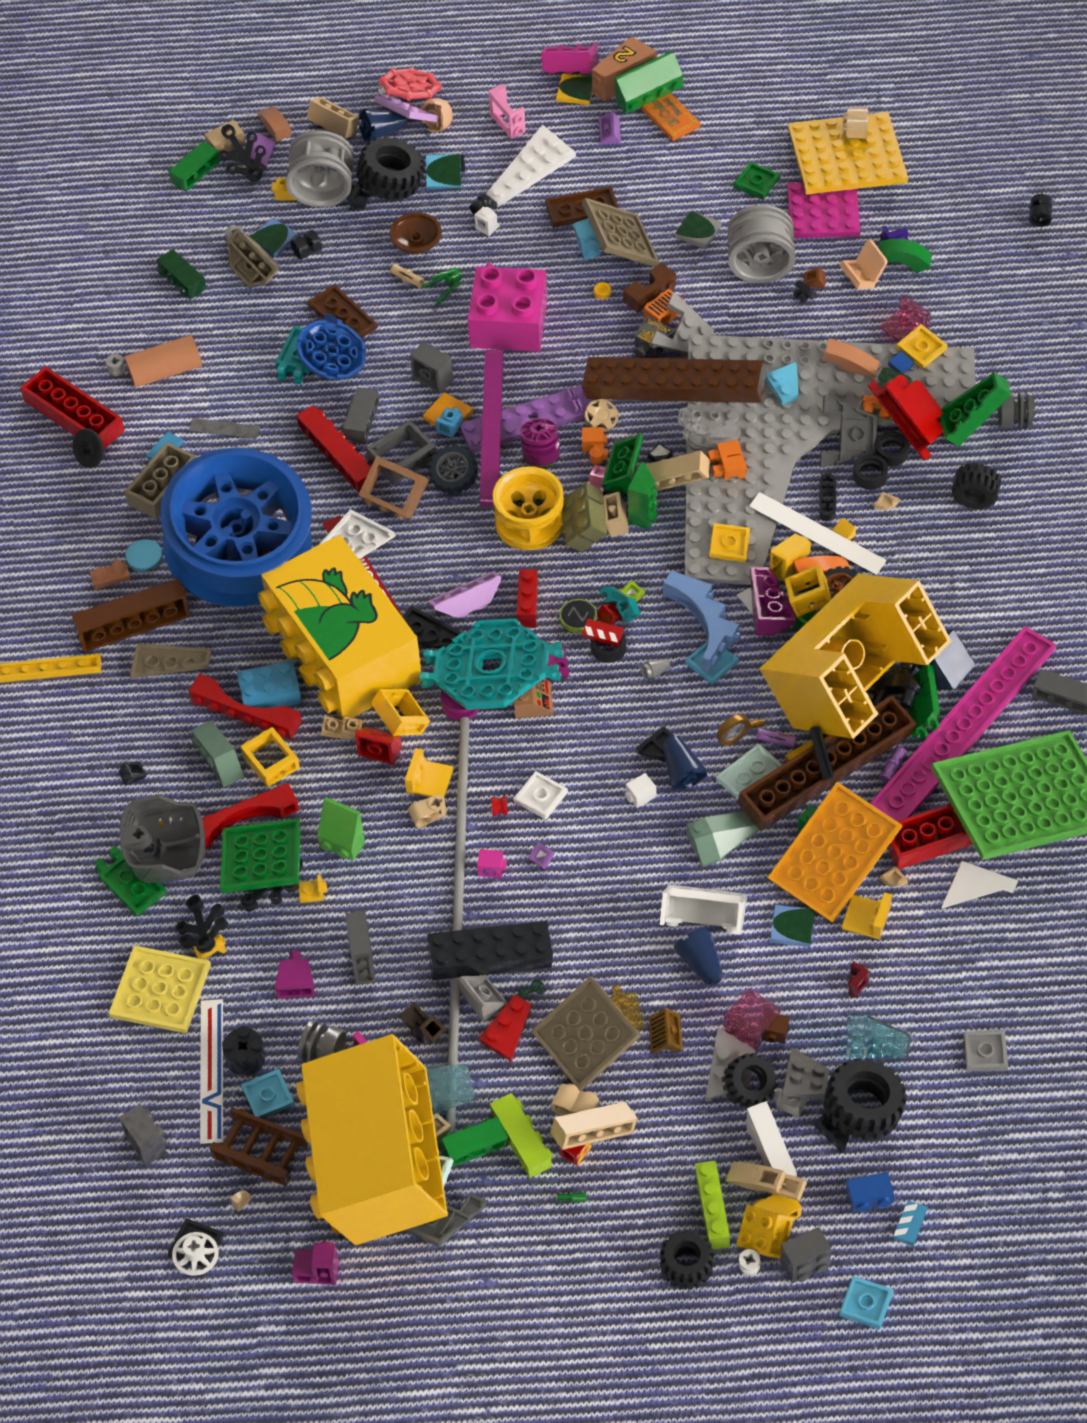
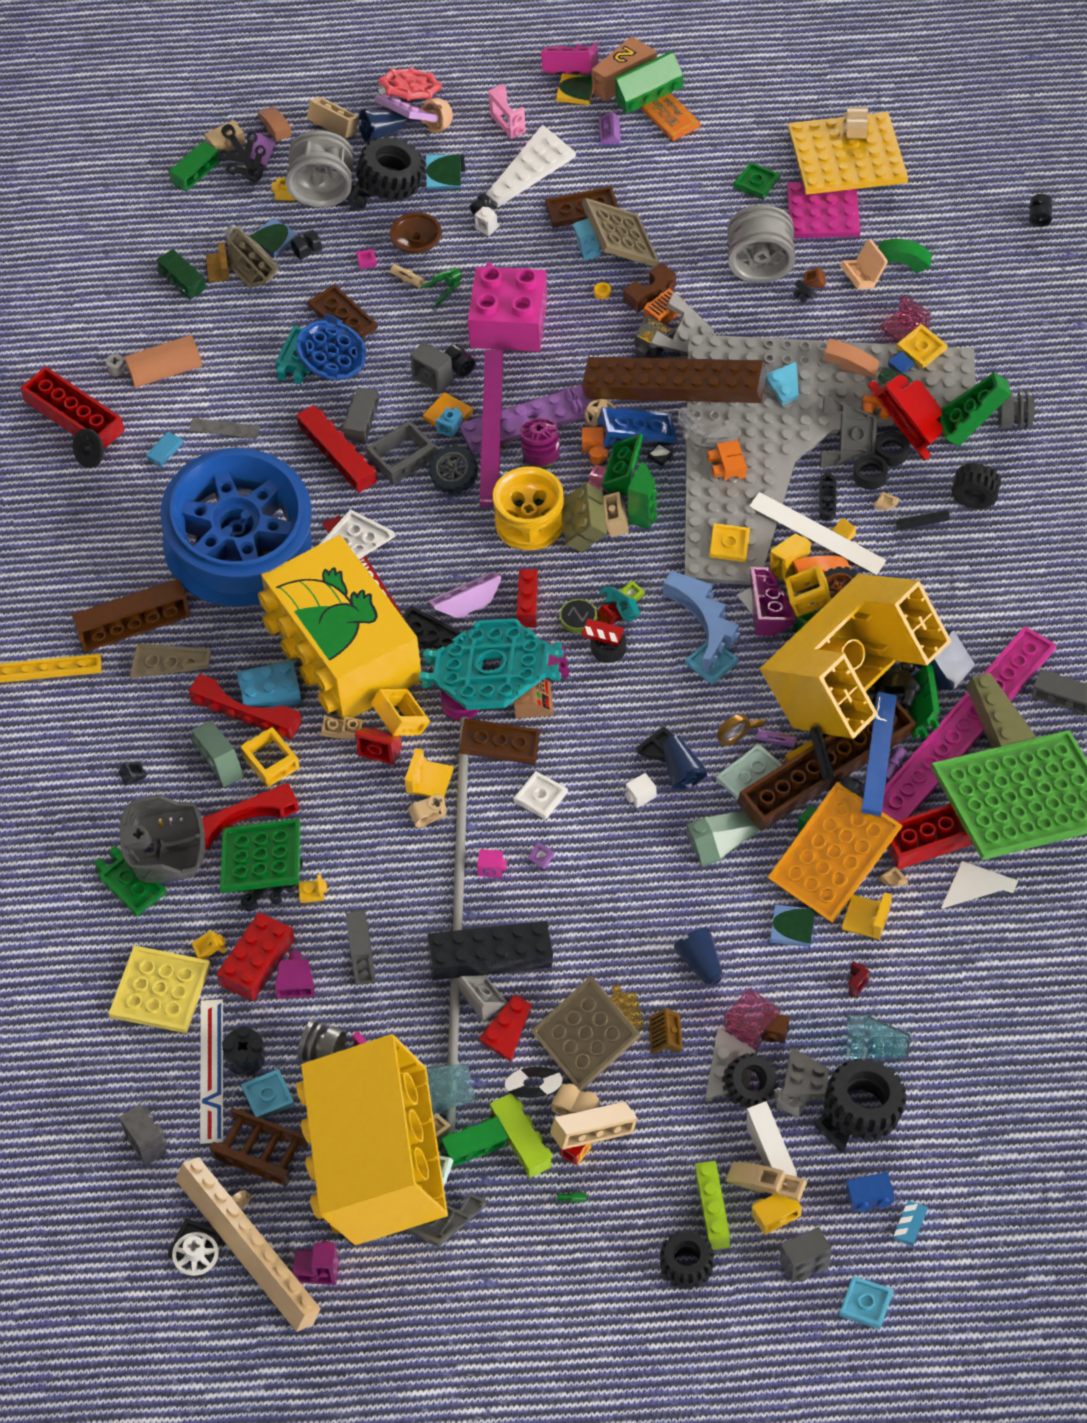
(110, 575): nougat tile -> none
(144, 555): medium azure tile -> none
(149, 486): dark tan brick -> none
(205, 941): black plant -> none
(218, 265): none -> pearl gold panel
(248, 1244): none -> tan brick
(255, 956): none -> red brick
(340, 829): bright green slope -> none
(366, 258): none -> dark pink tile
(413, 498): medium nougat window -> none
(422, 1027): dark brown brick -> none
(461, 361): none -> black wheel
(499, 741): none -> reddish brown tile
(499, 806): red wheel -> none
(515, 1081): none -> sticker
(535, 987): clear green hand -> none
(628, 423): none -> blue plate
(653, 668): light grey cone -> none
(679, 470): tan brick -> none
(698, 229): dark green tile -> none
(703, 907): white windscreen -> none
(749, 1267): white wheel -> none
(764, 1231): yellow bracket -> none
(853, 785): none -> black beam
(879, 754): none -> blue tile
(897, 234): dark purple bracket -> none
(921, 520): none -> black axle
(985, 1051): light grey tile -> none
(996, 712): none -> olive wedge

